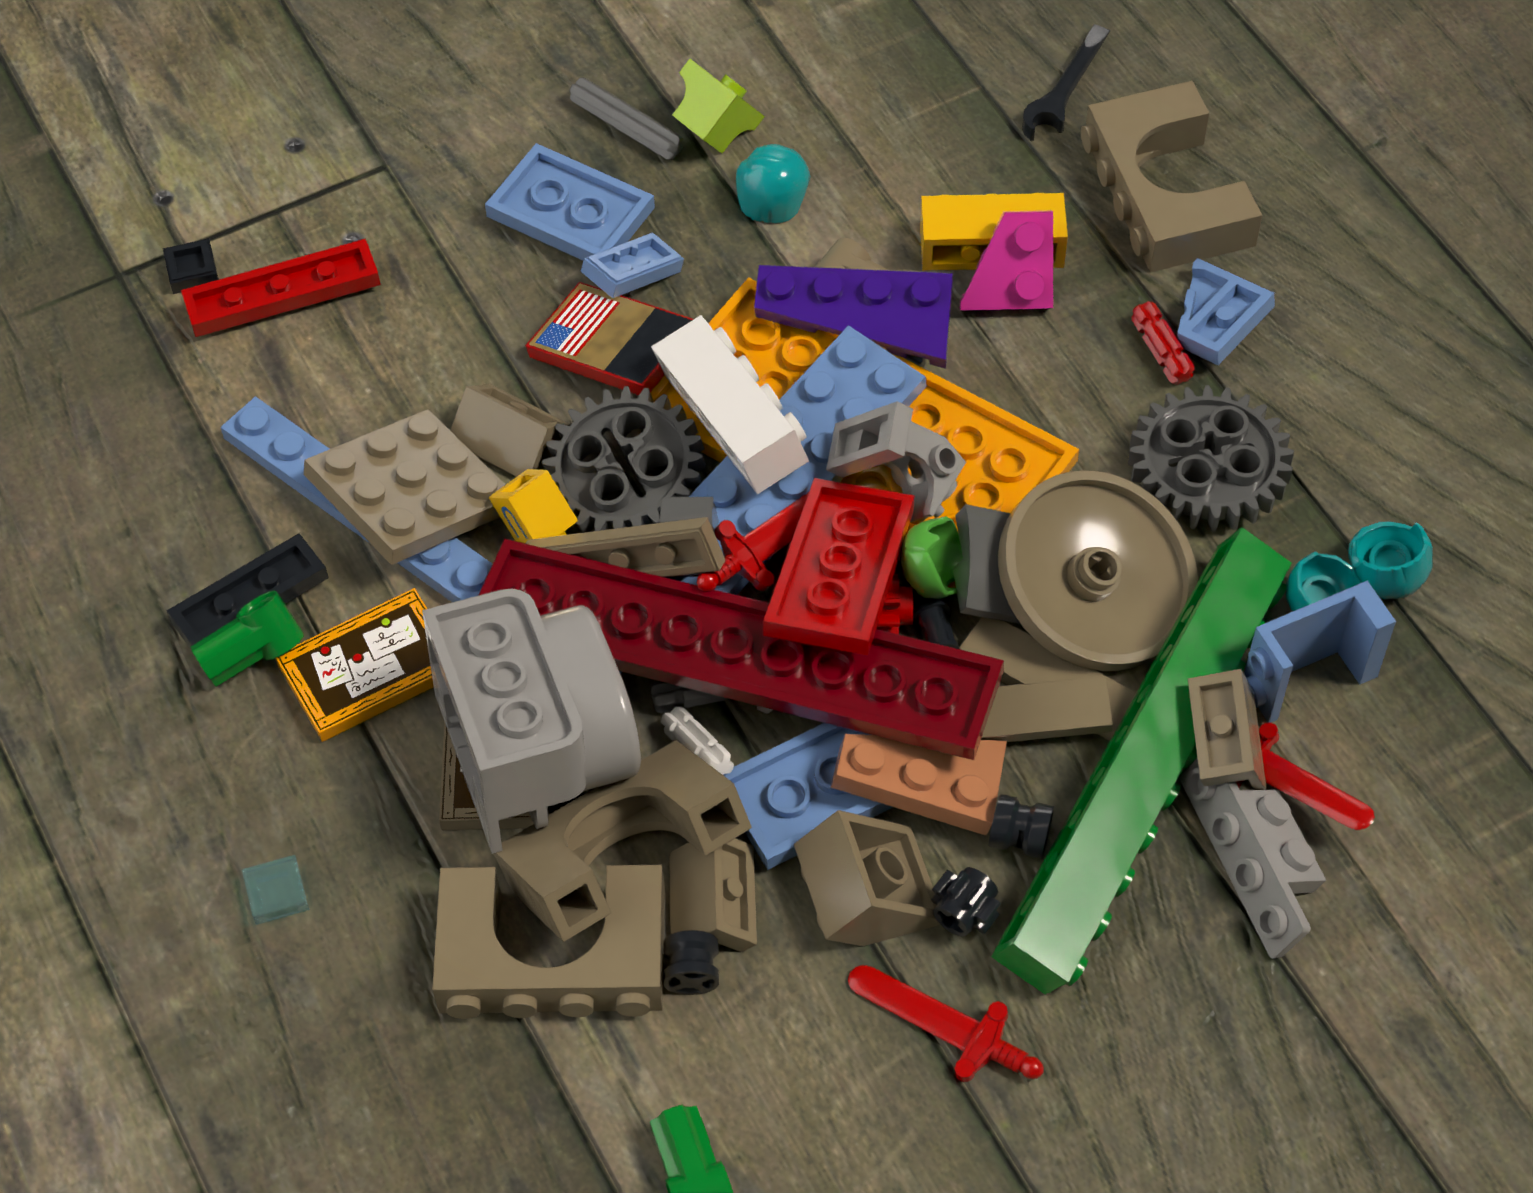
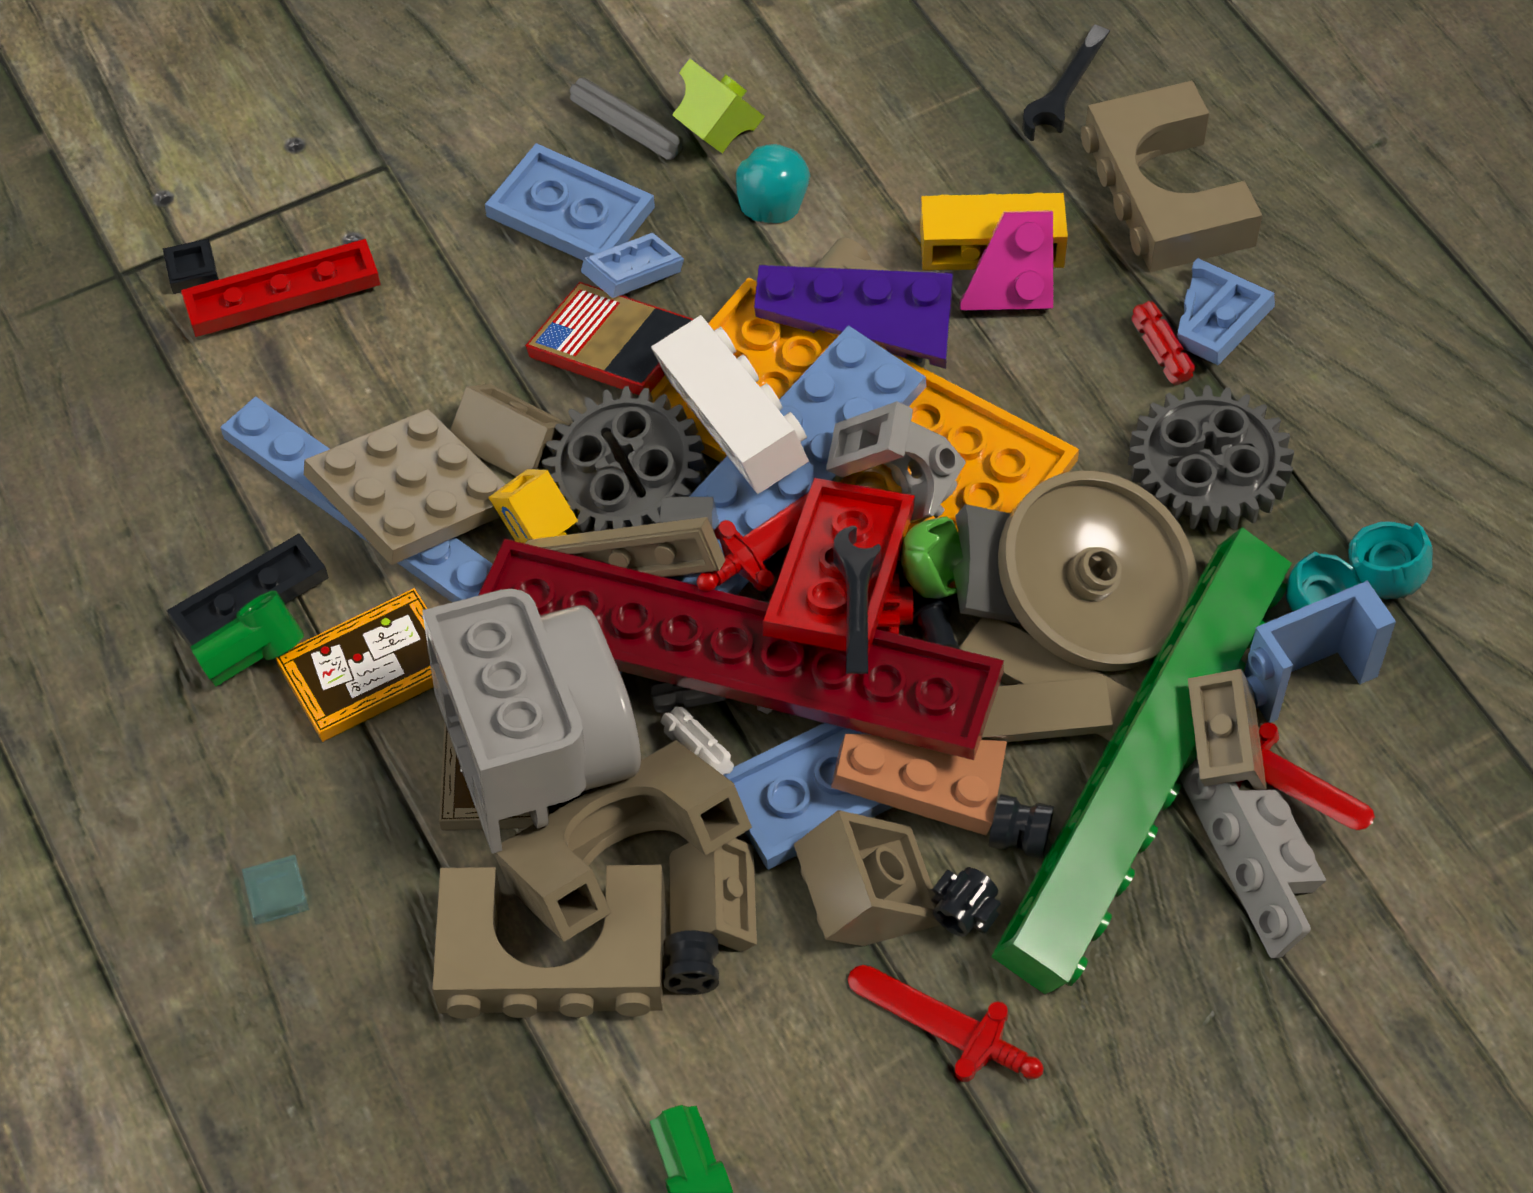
(857, 568): none -> black piece

